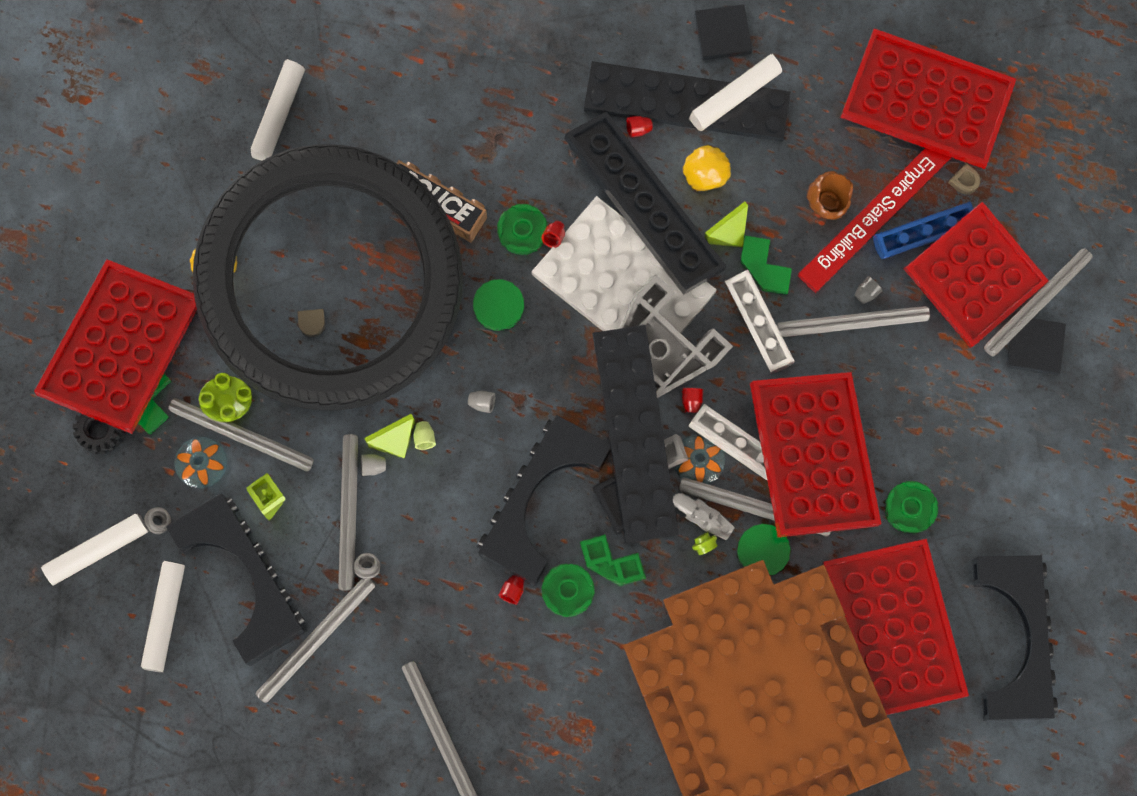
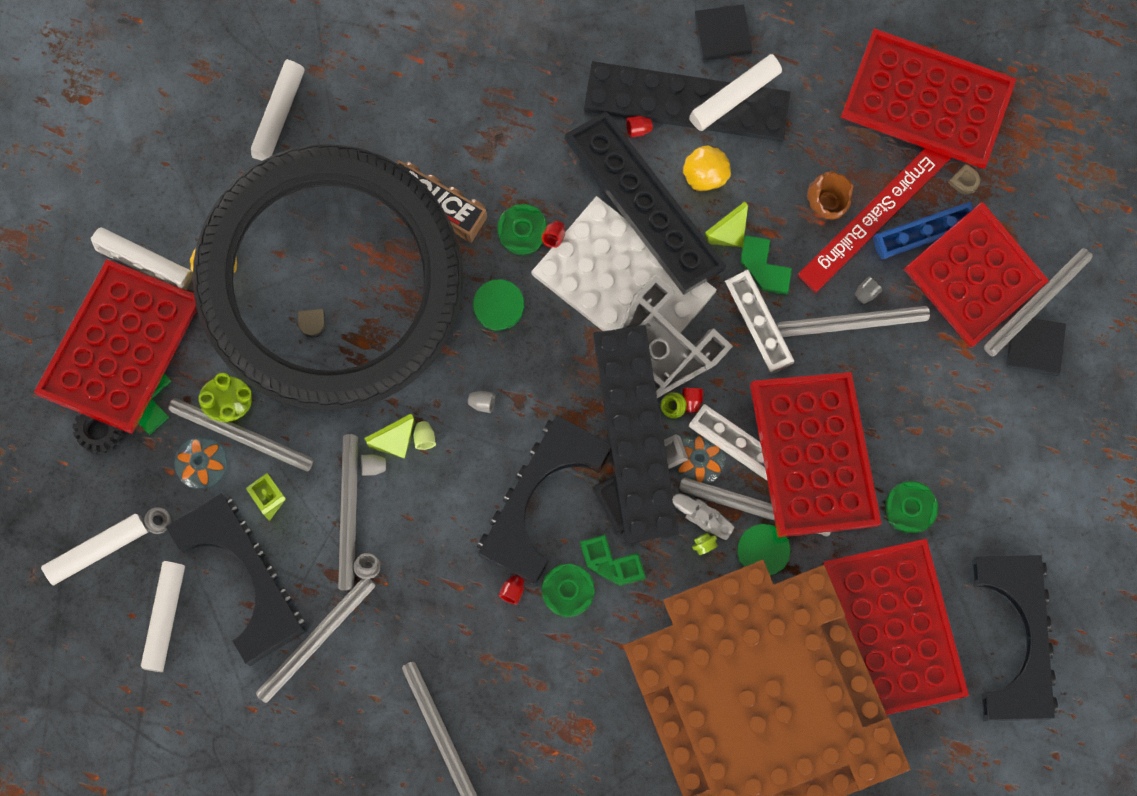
(140, 258): none -> white brick
(667, 405): none -> lime plate

